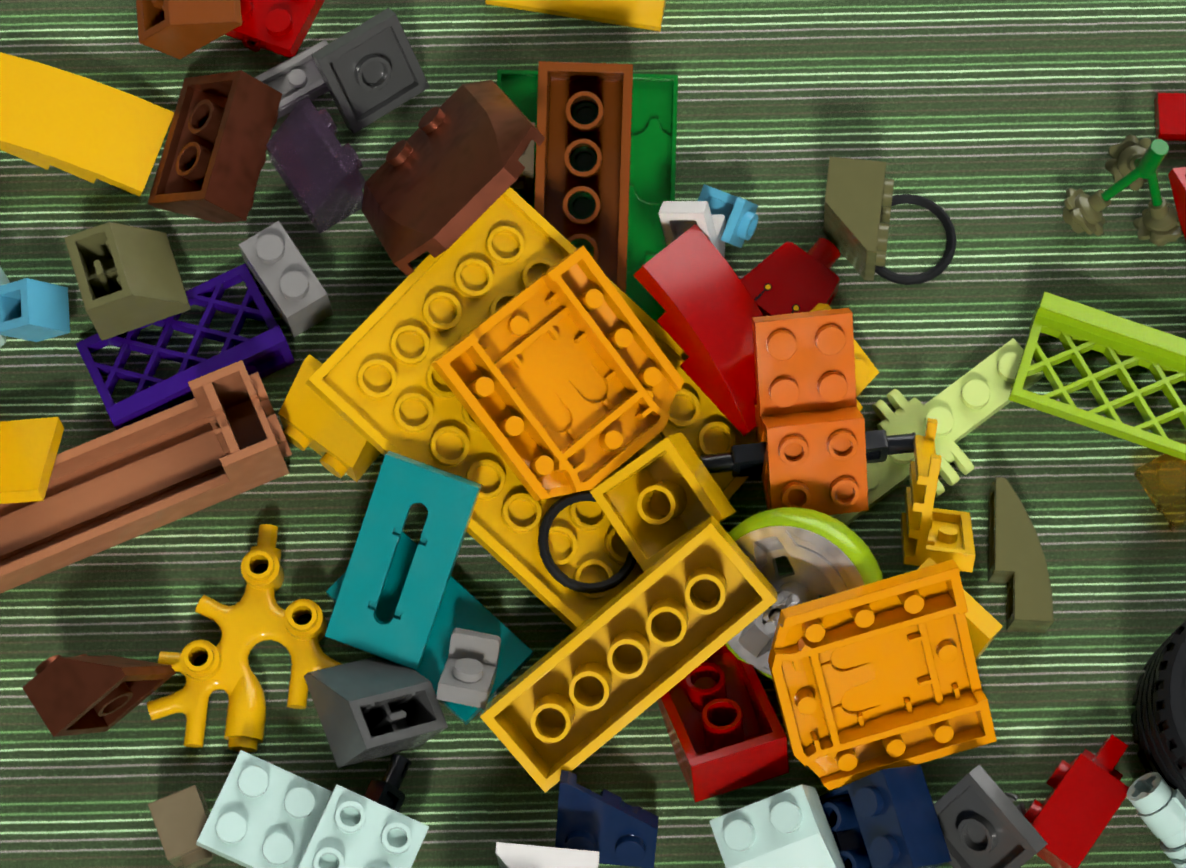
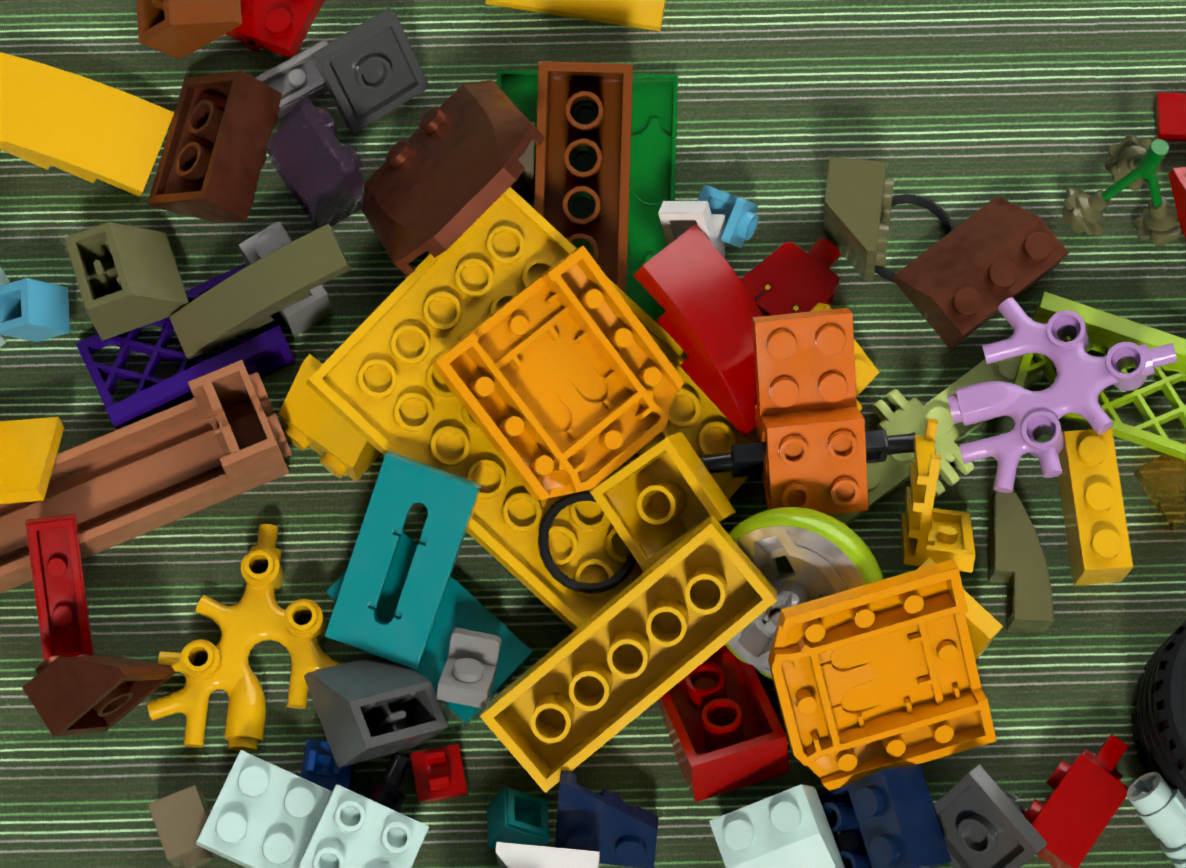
(59, 586): none -> red tile
(258, 291): none -> olive slope
(321, 767): none -> blue tile
(439, 774): none -> red tile
(517, 819): none -> teal slope
(978, 267): none -> copper slope
(1038, 413): none -> lavender plant
(1093, 508): none -> yellow brick

